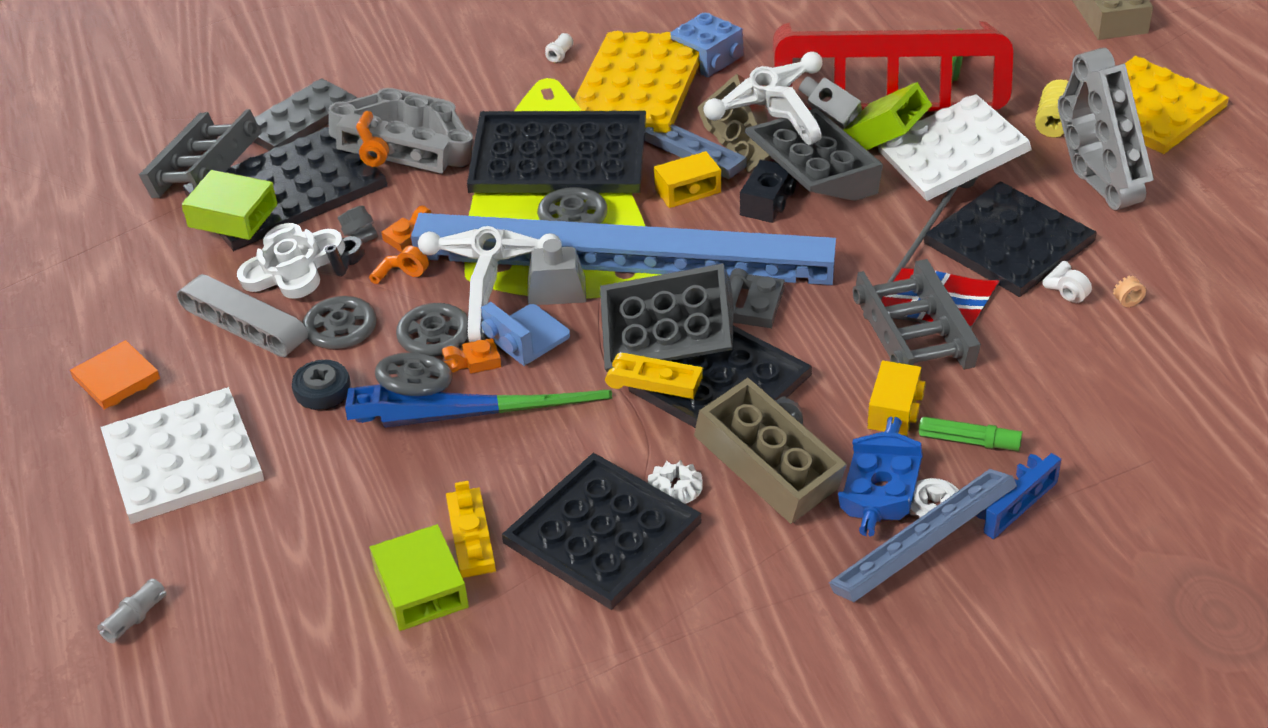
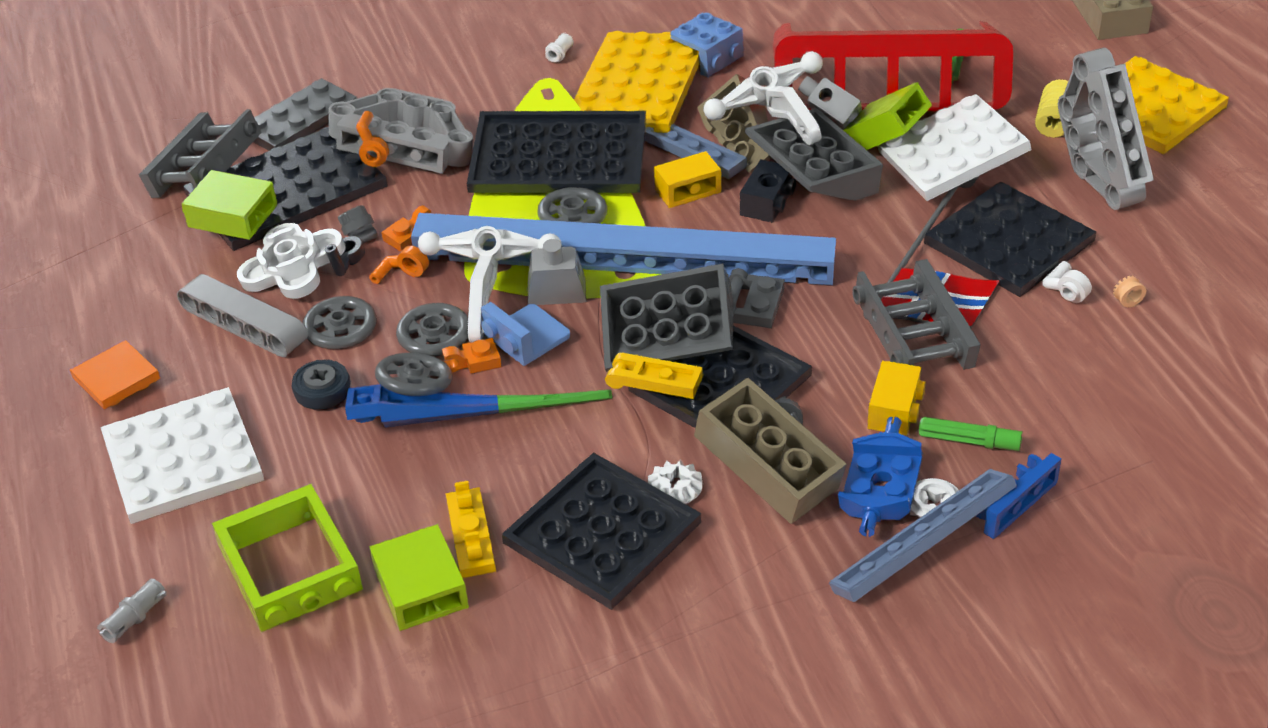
(273, 518): none -> lime window

